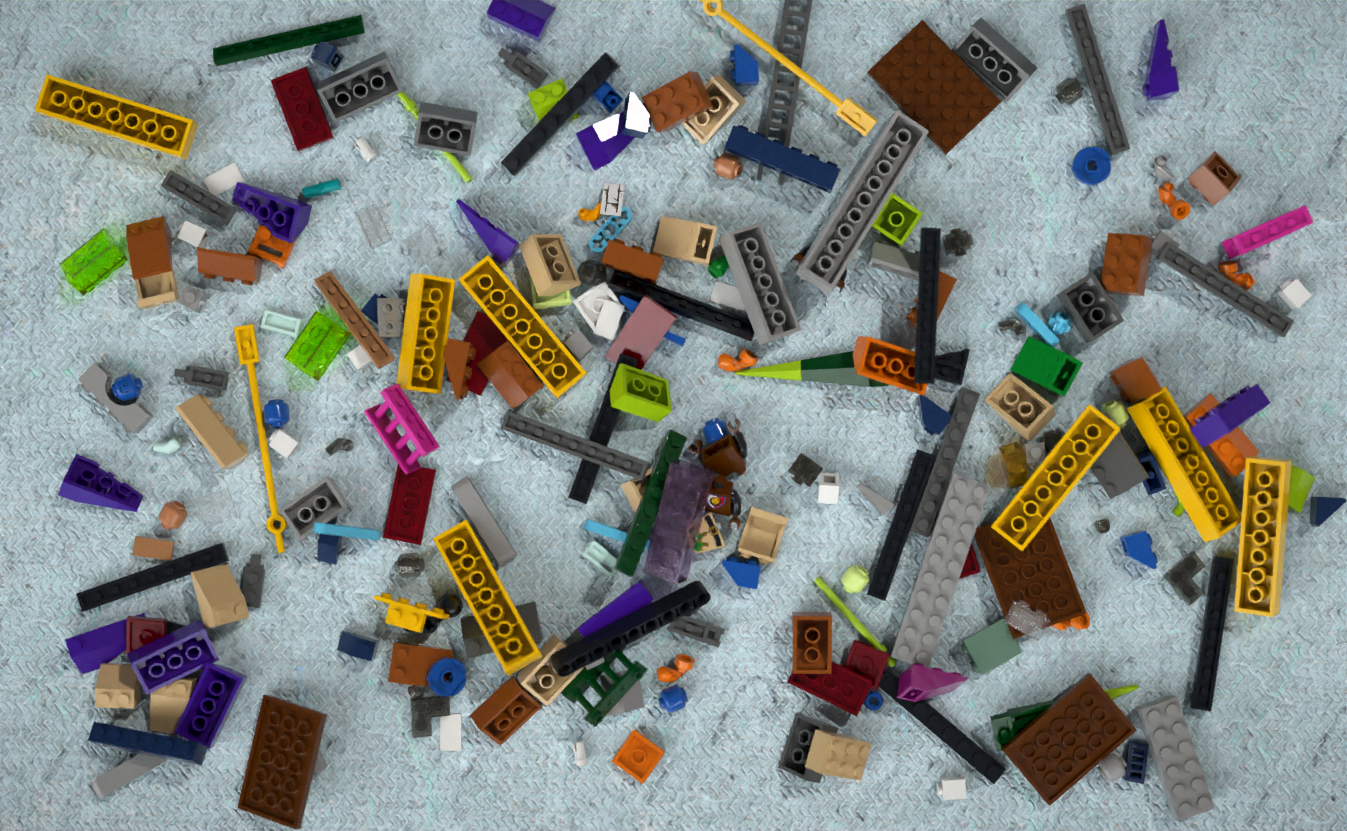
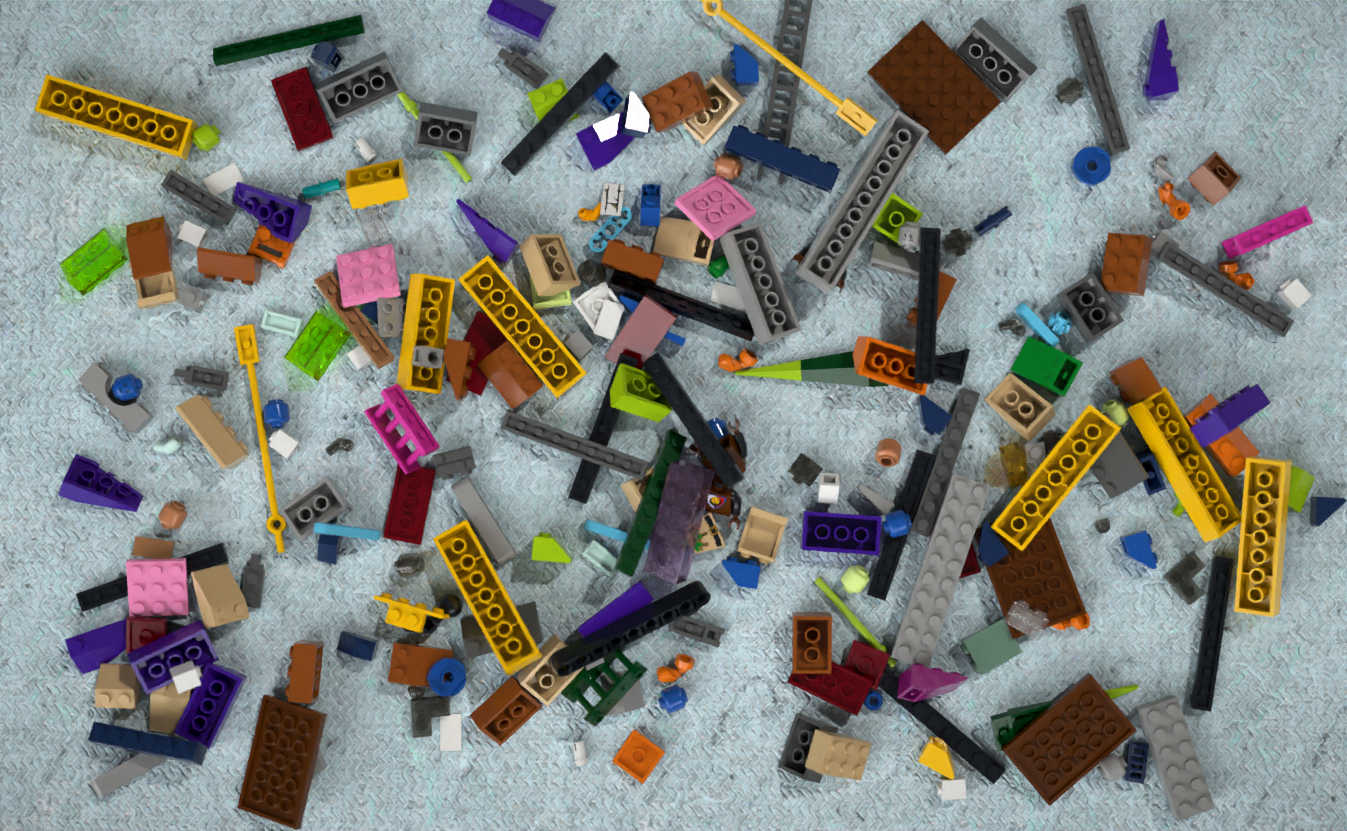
(157, 587): none -> bright pink plate
(186, 676): none -> white brick
(206, 137): none -> lime head
(305, 671): none -> dark orange brick
(368, 275): none -> bright pink plate
(377, 184): none -> yellow brick
(420, 357): none -> light grey brick
(454, 462): none -> dark grey brick
(549, 549): none -> lime slope
(650, 205): none -> blue slope
(693, 420): none -> black plate
(715, 207): none -> bright pink plate
(840, 533): none -> dark purple brick
(888, 452): none -> nougat head
(897, 523): none -> blue head
(910, 235): none -> light grey head
(937, 757): none -> yellow slope
(990, 546): none -> dark blue slope
(992, 221): none -> dark blue pin

